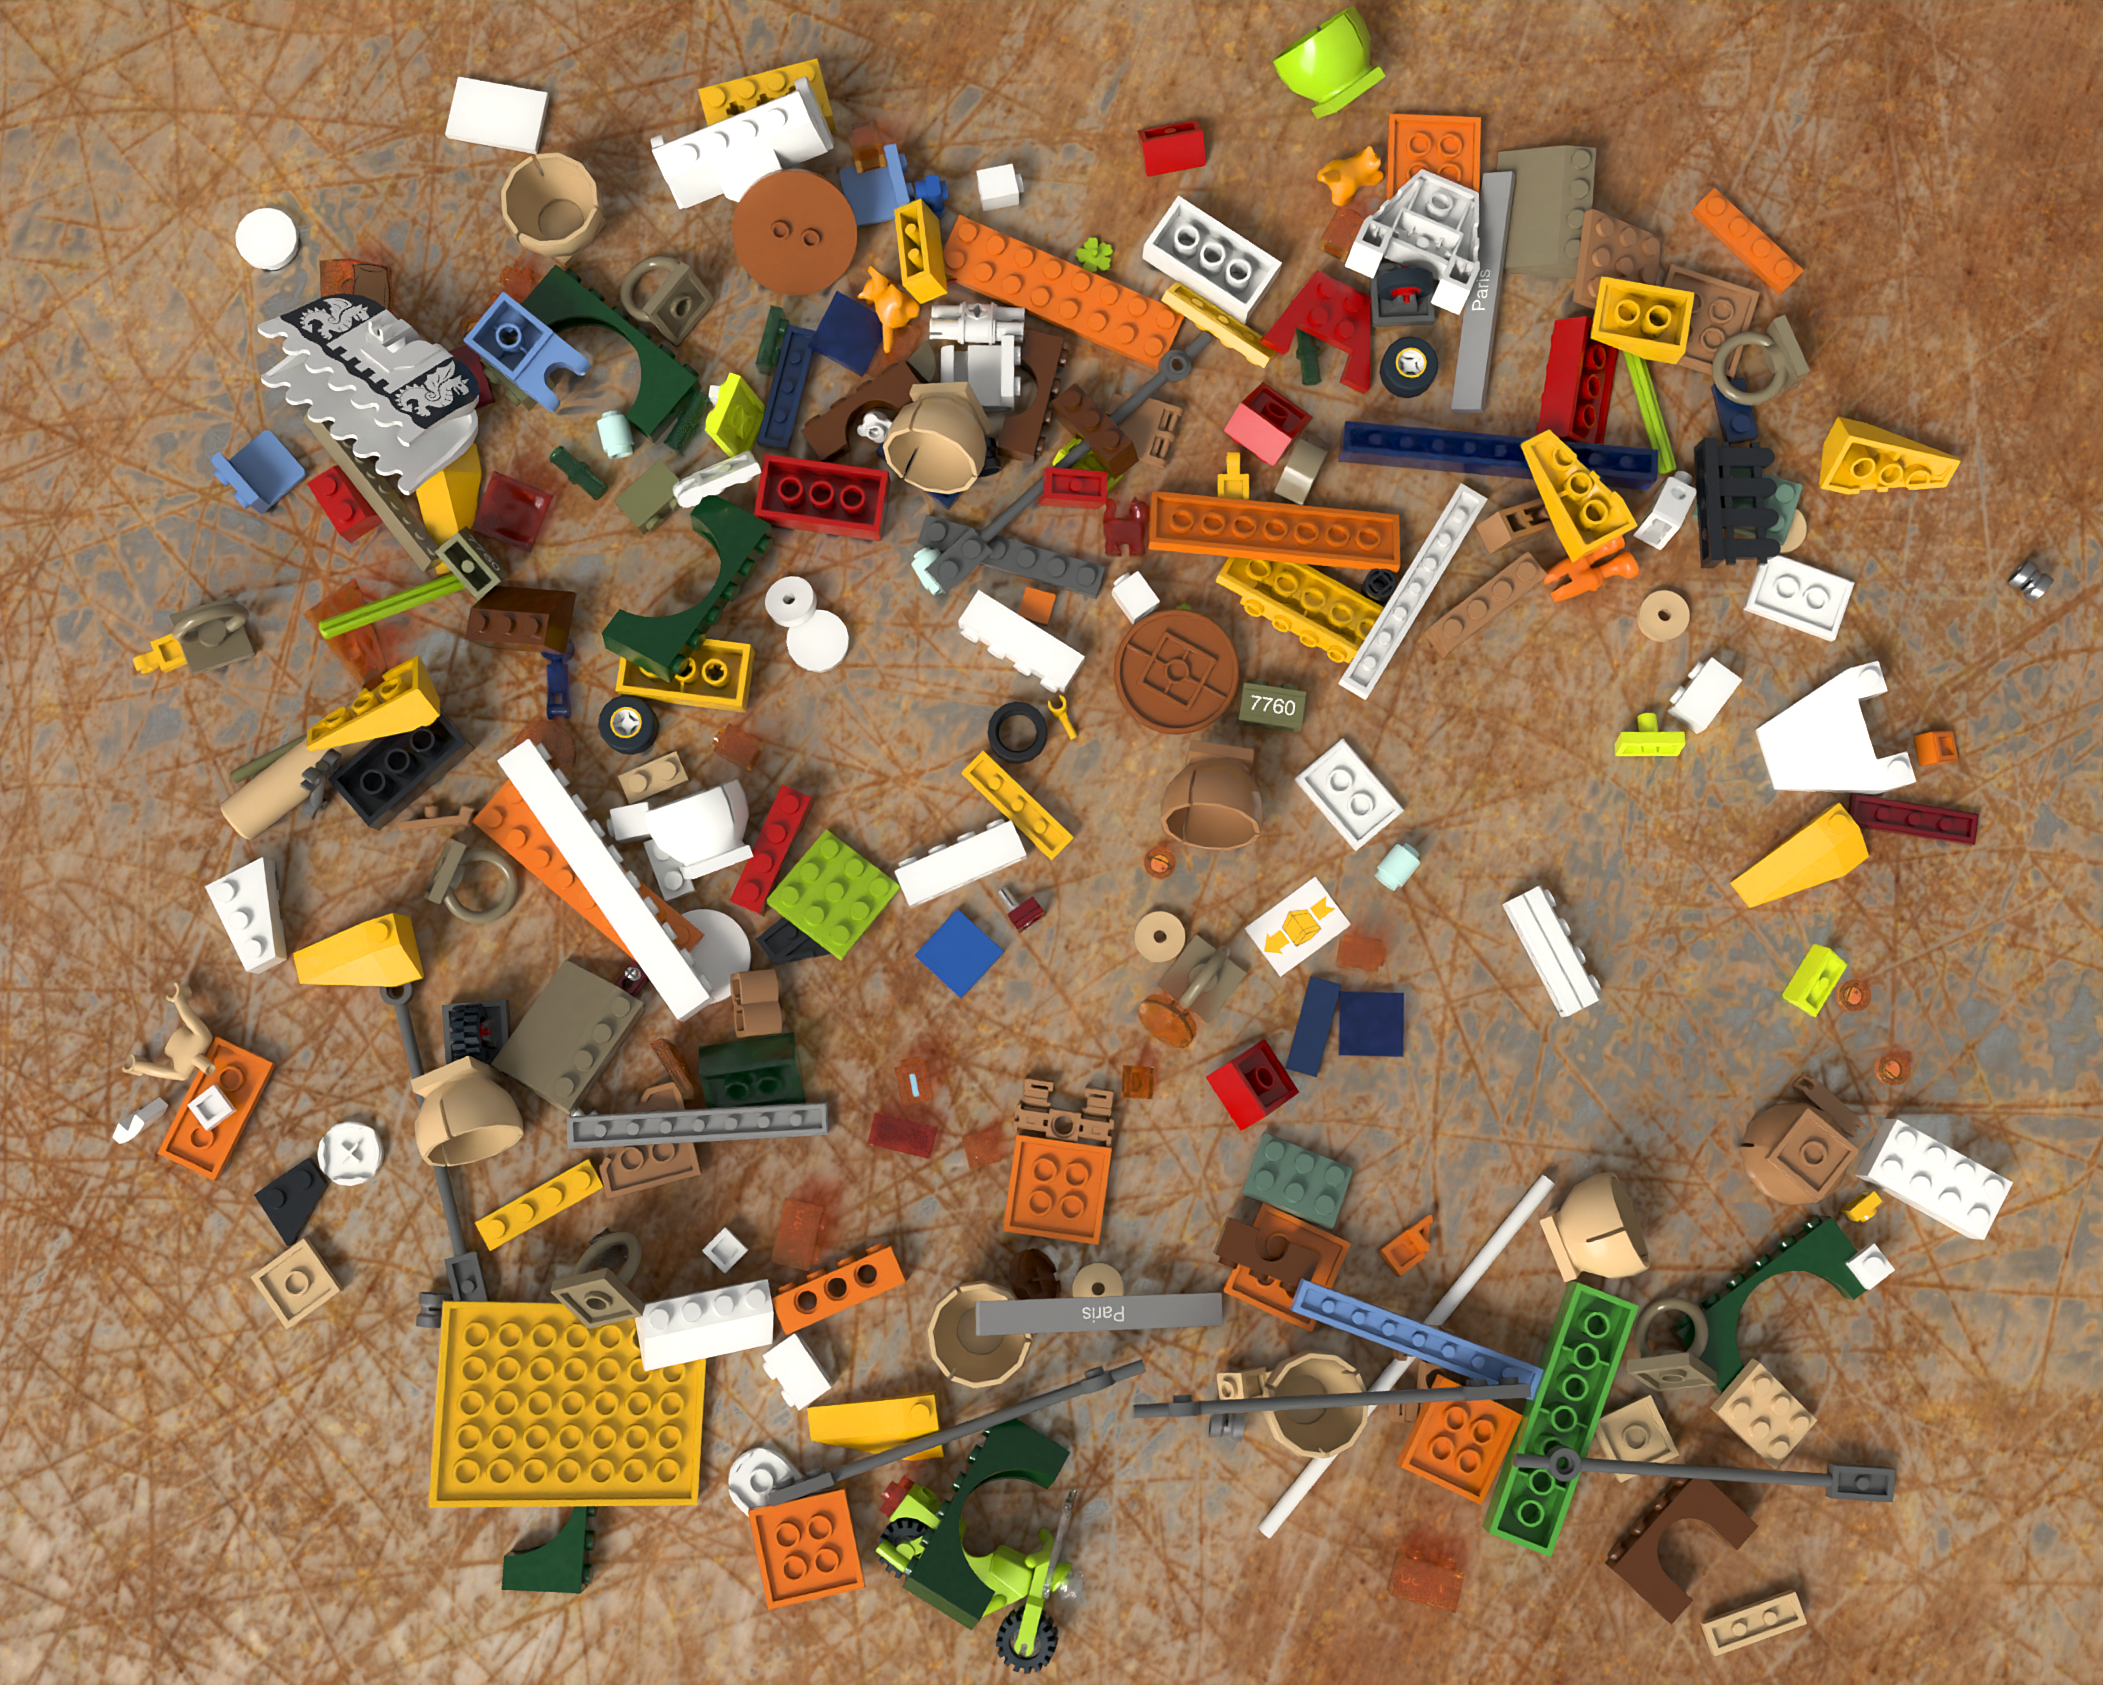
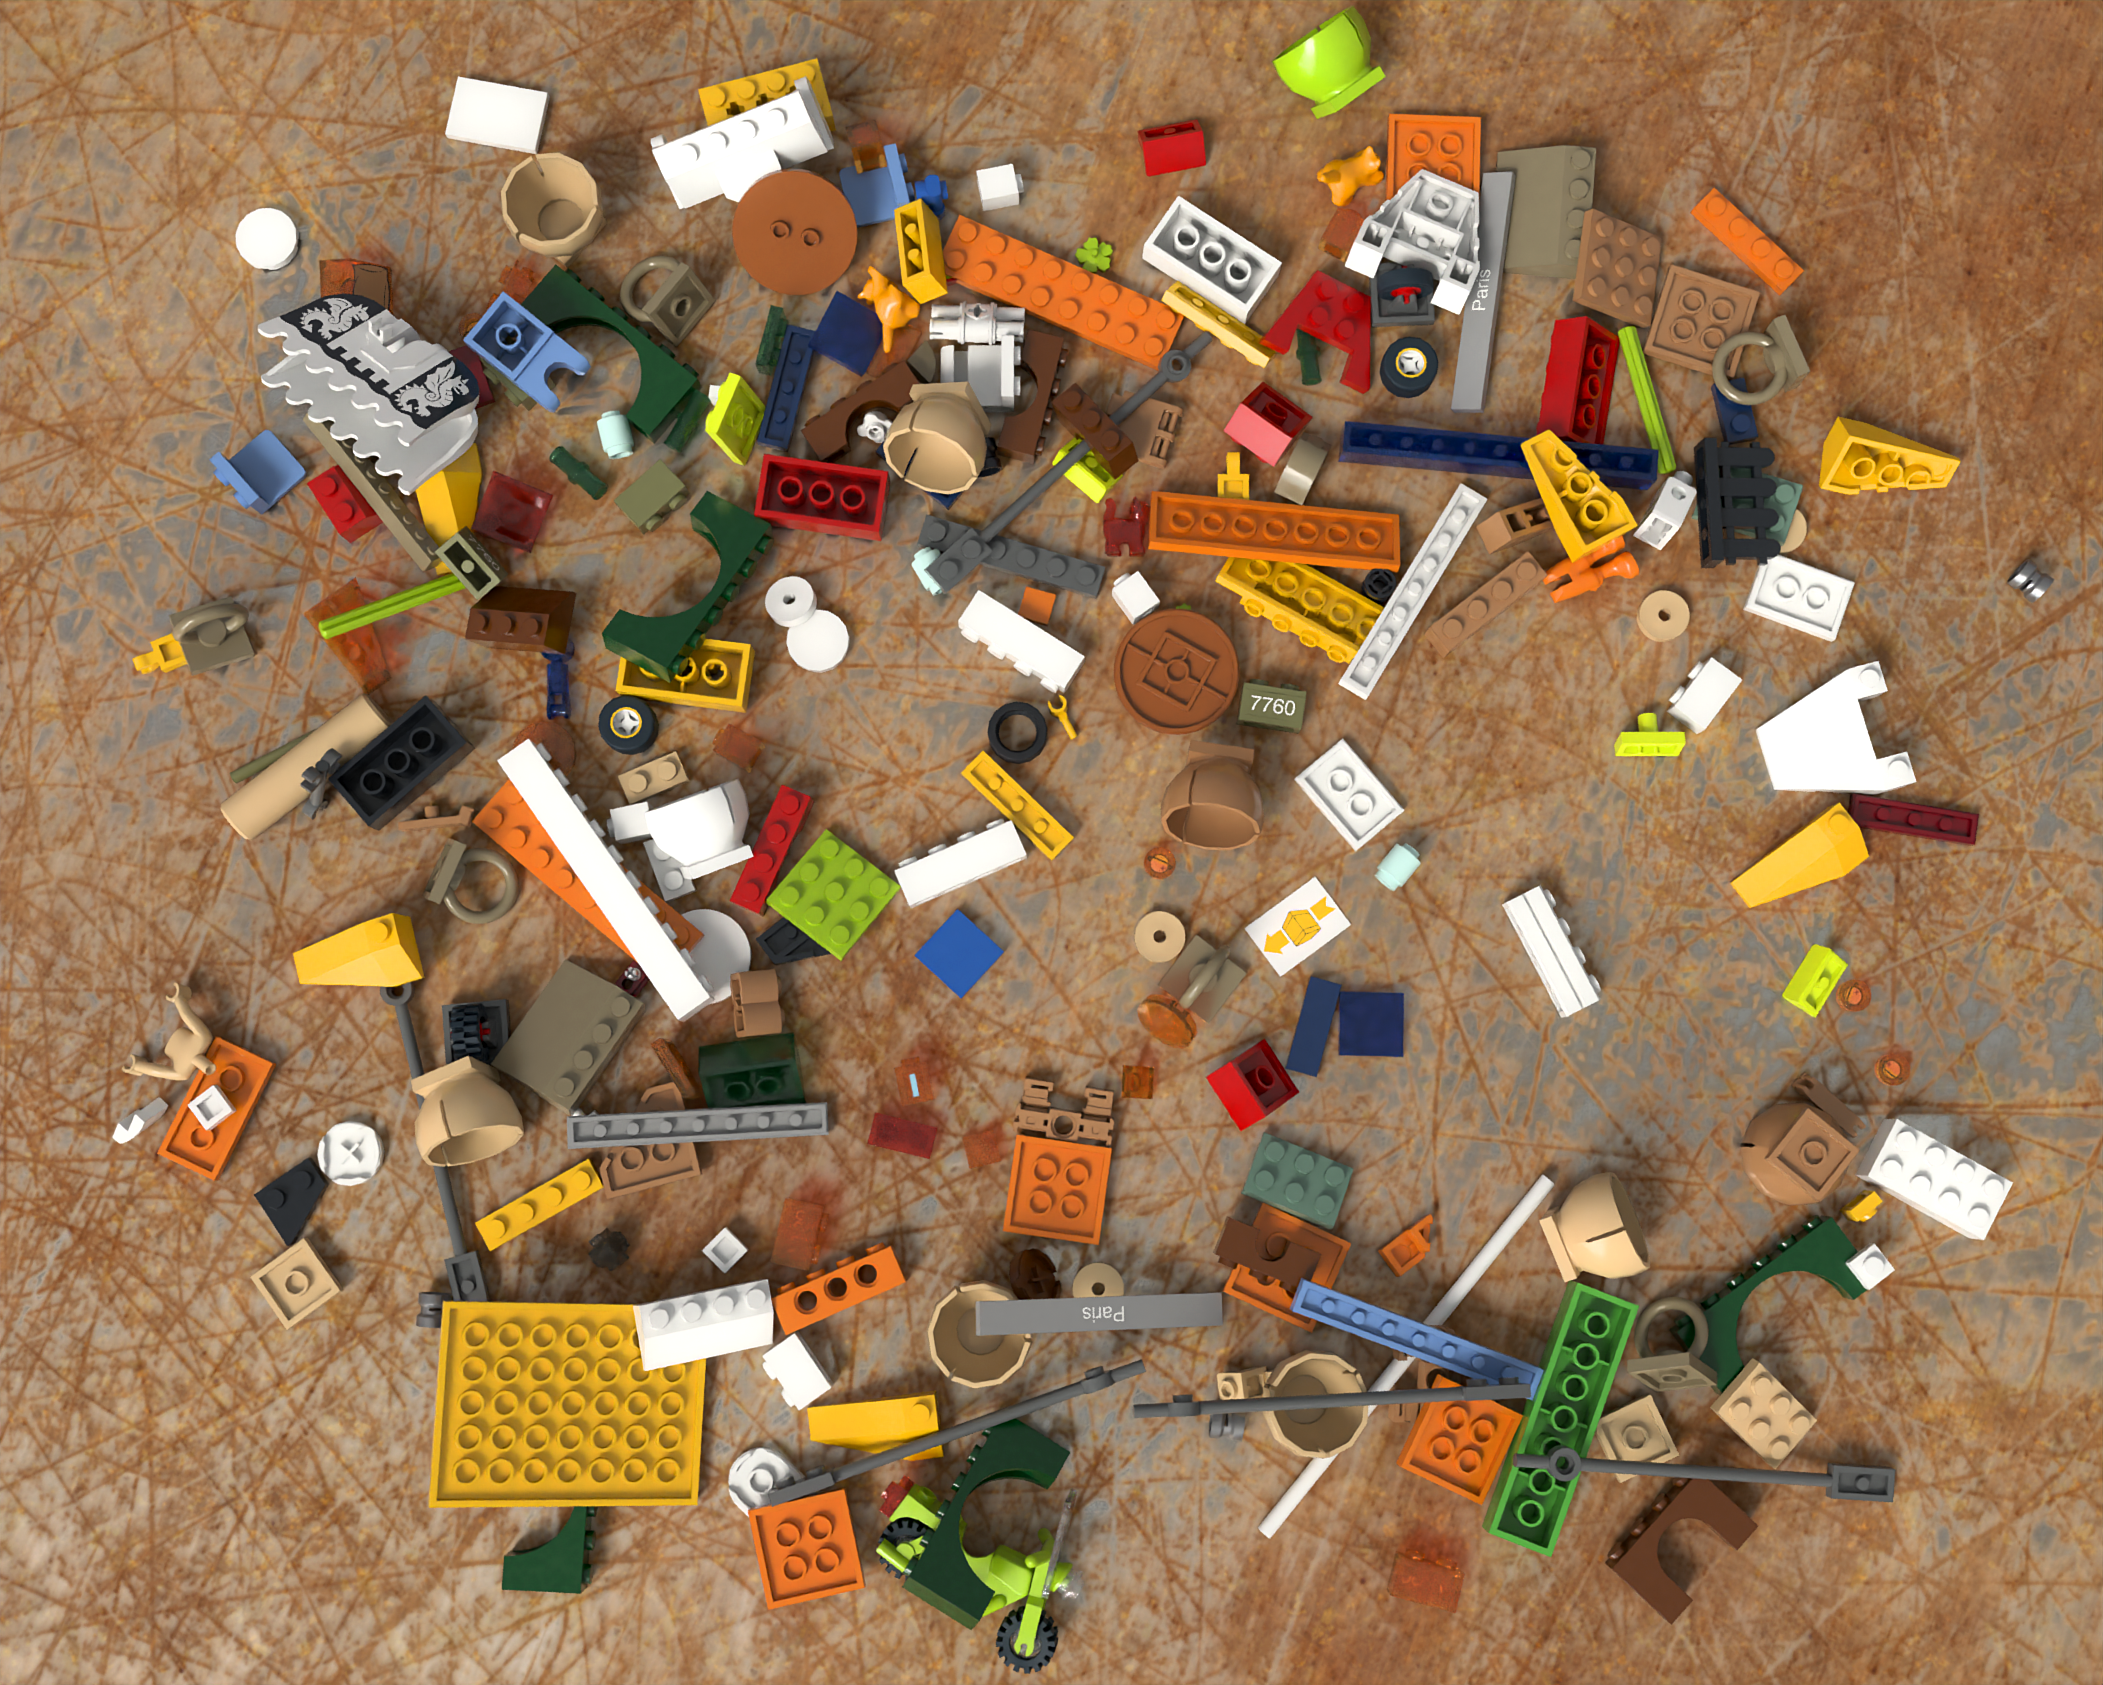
(251, 914): white wedge -> none
(393, 707): yellow wedge -> none
(601, 1295): dark tan tile -> none
(715, 479): white hinge -> none
(1022, 915): dark red piece -> none
(1073, 488): red panel -> none
(1360, 953): clear orange brick -> none
(1642, 319): yellow slope -> none
(1753, 1622): tan plate -> none
(1936, 748): orange slope -> none

